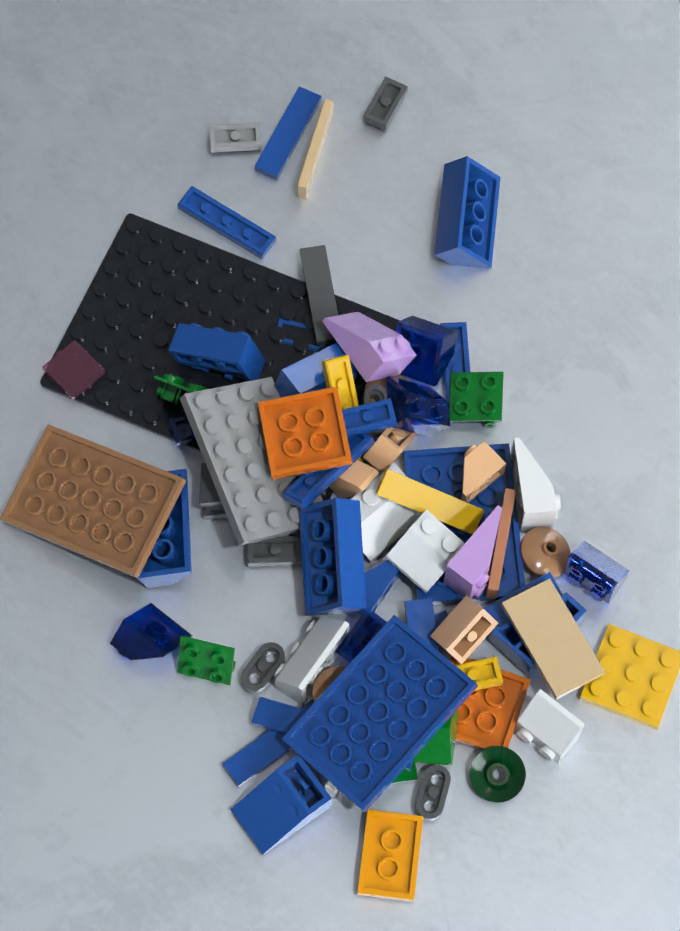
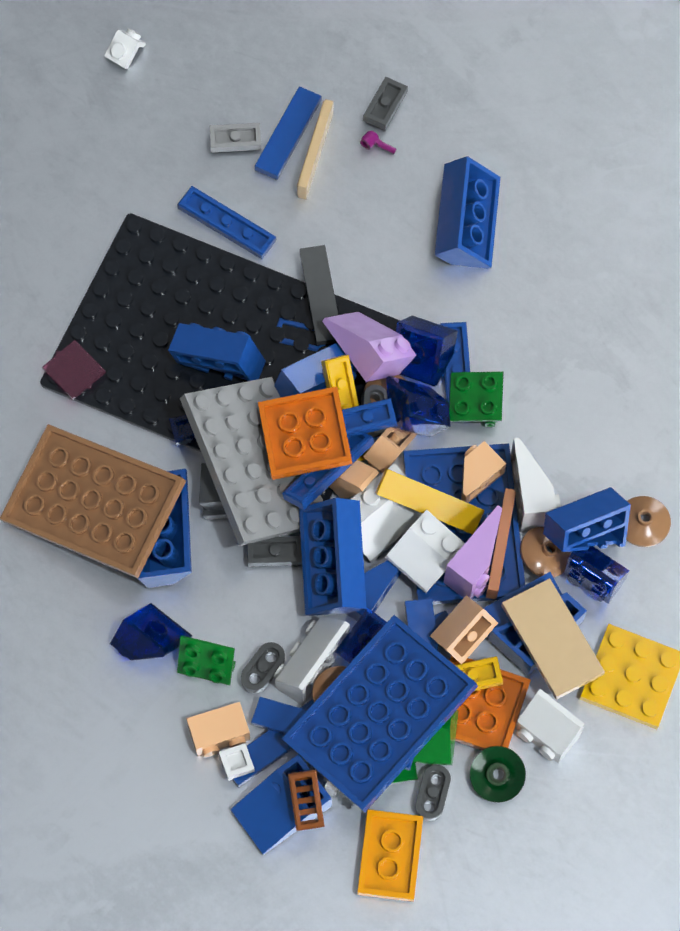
(124, 47): none -> white bracket
(172, 384): green hinge -> none
(218, 729): none -> light nougat brick
(236, 761): none -> white plate
(308, 824): none -> dark orange slope
(371, 139): none -> magenta hand
(588, 522): none -> blue wedge
(650, 532): none -> medium nougat dish

